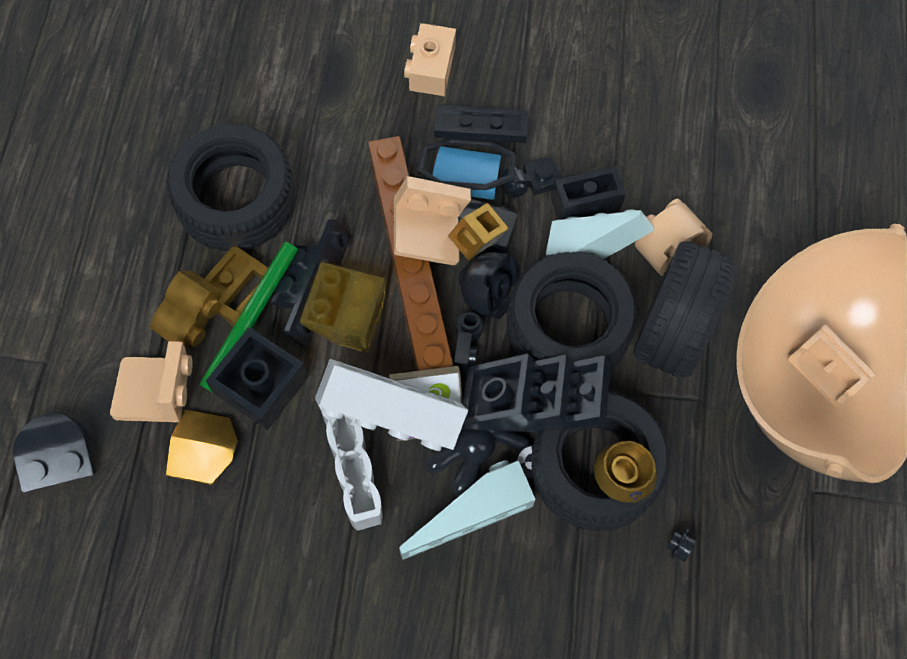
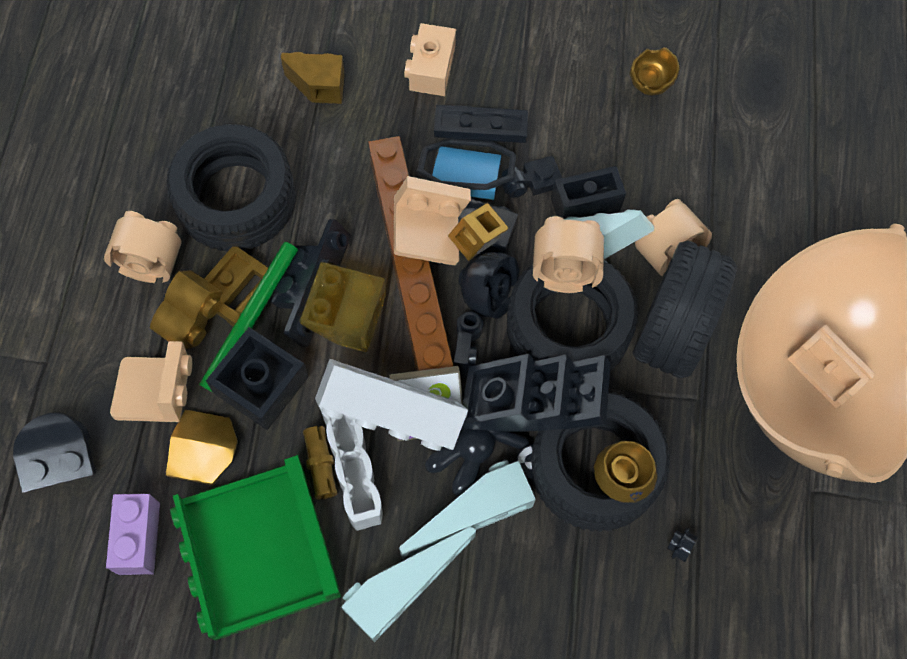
(133, 534): none -> lavender brick
(143, 247): none -> light nougat brick
(254, 550): none -> green panel
(316, 75): none -> pearl gold slope
(319, 462): none -> pearl gold pin
(391, 592): none -> light aqua slope
(568, 254): none -> light nougat brick
(654, 71): none -> pearl gold hair

